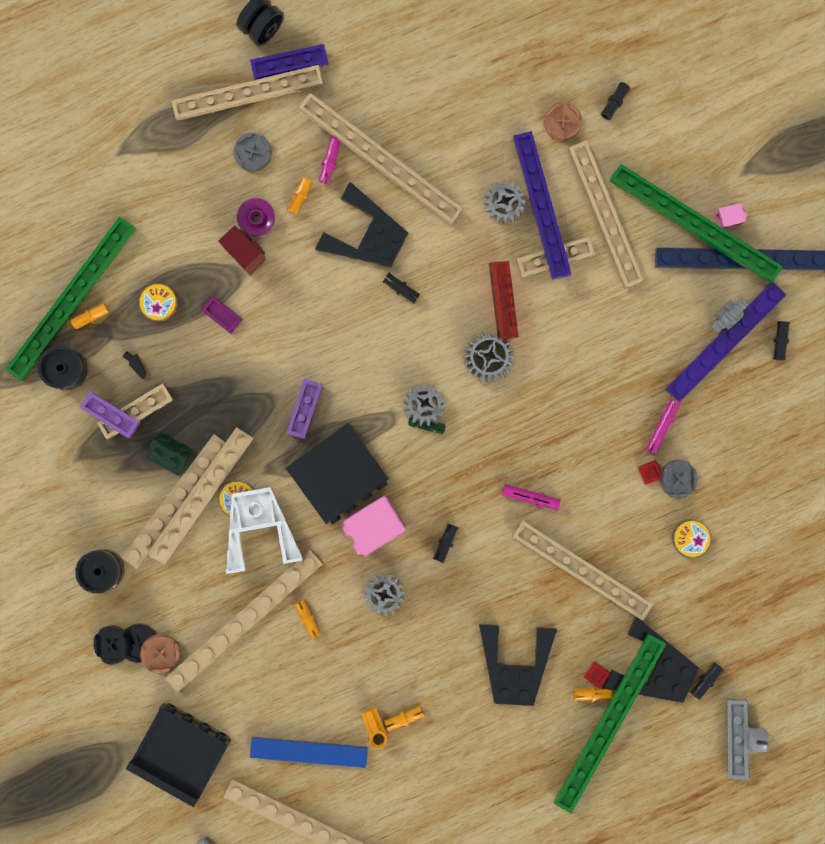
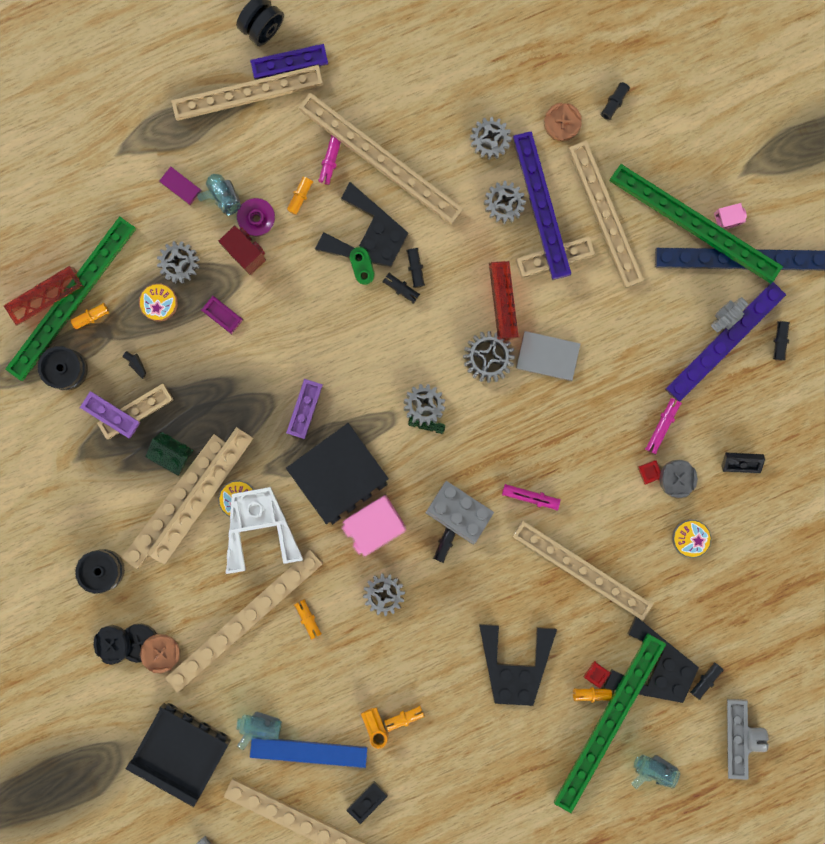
(42, 289): none -> clear red fence
(170, 263): none -> light grey gear
(180, 185): none -> magenta tile
(223, 193): none -> clear light blue piece
(252, 152): flat silver tile -> none
(259, 726): none -> clear light blue piece
(363, 265): none -> green plate
(367, 802): none -> black plate
(415, 267): none -> black pin
(459, 512): none -> light grey plate
(482, 141): none -> light grey gear
(548, 356): none -> light grey tile
(657, 770): none -> clear light blue piece
(743, 462): none -> black plate

